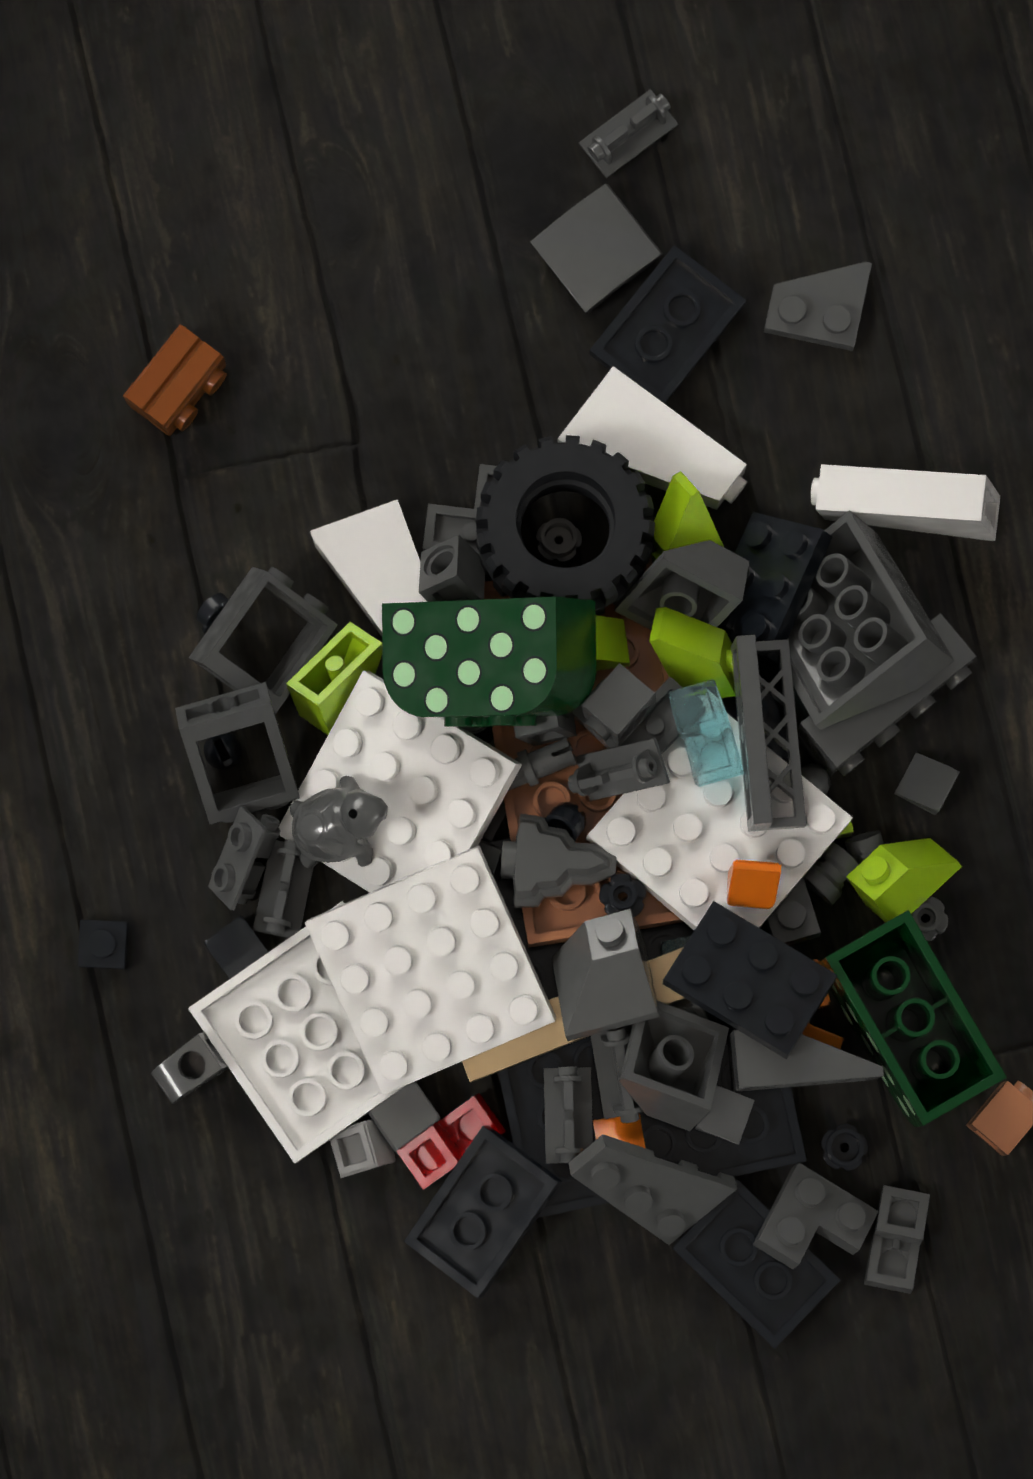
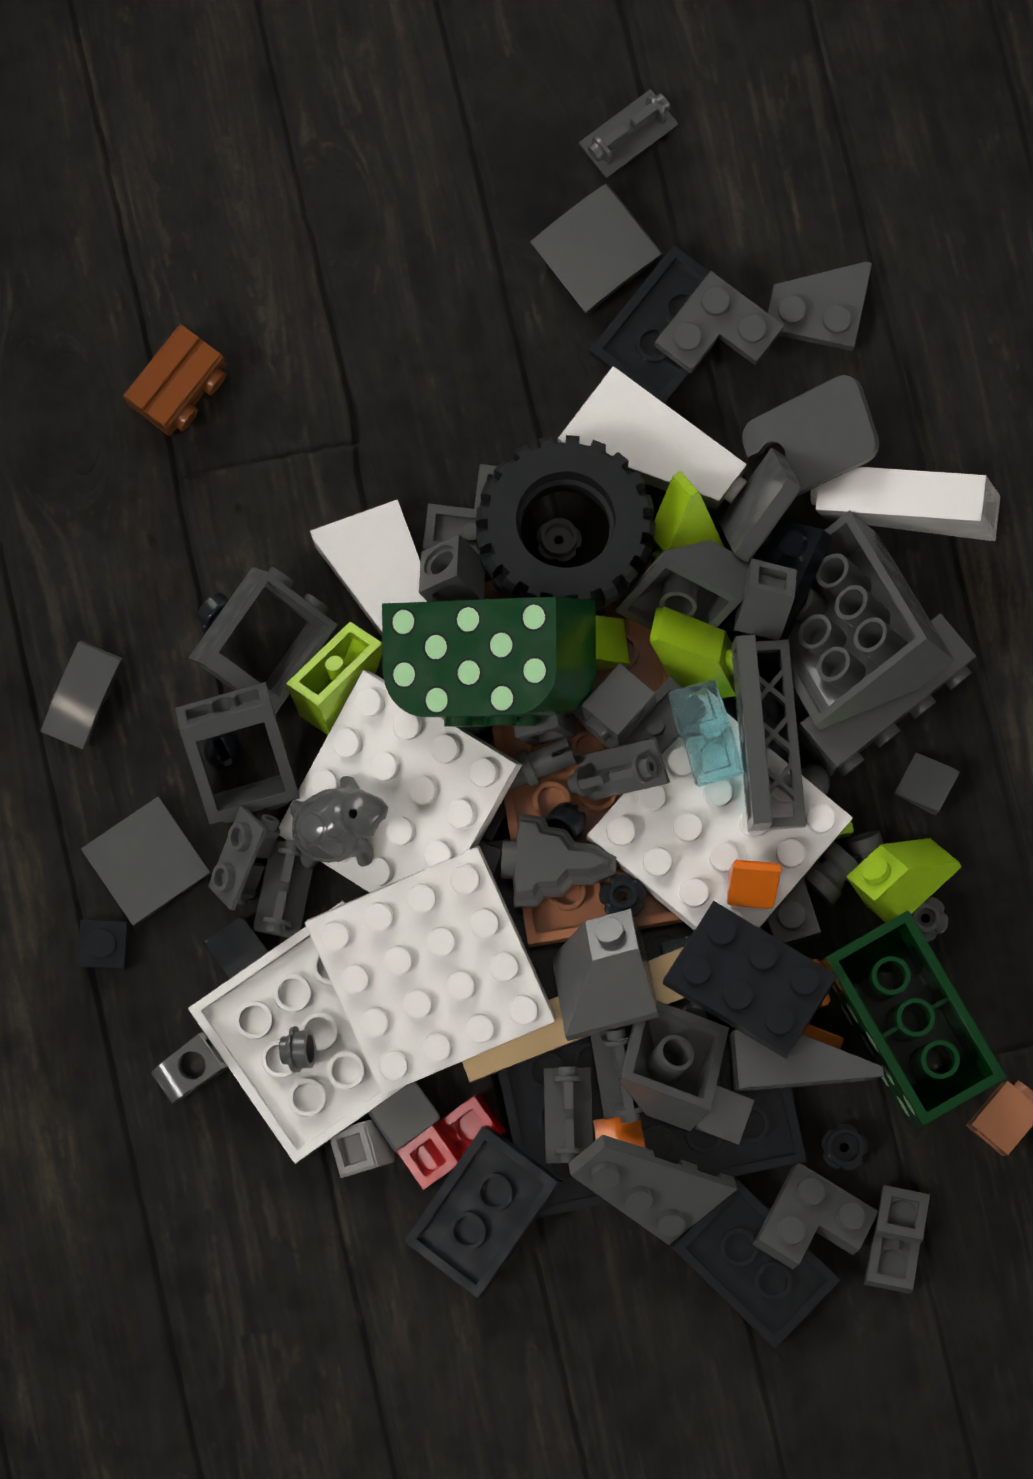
(81, 694): none -> dark grey slope
(146, 861): none -> dark grey tile
(298, 1049): none -> dark grey plate
(715, 313): none -> dark grey plate
(760, 505): none -> dark grey tile
(766, 599): none -> dark grey panel
(820, 431): none -> dark grey piece

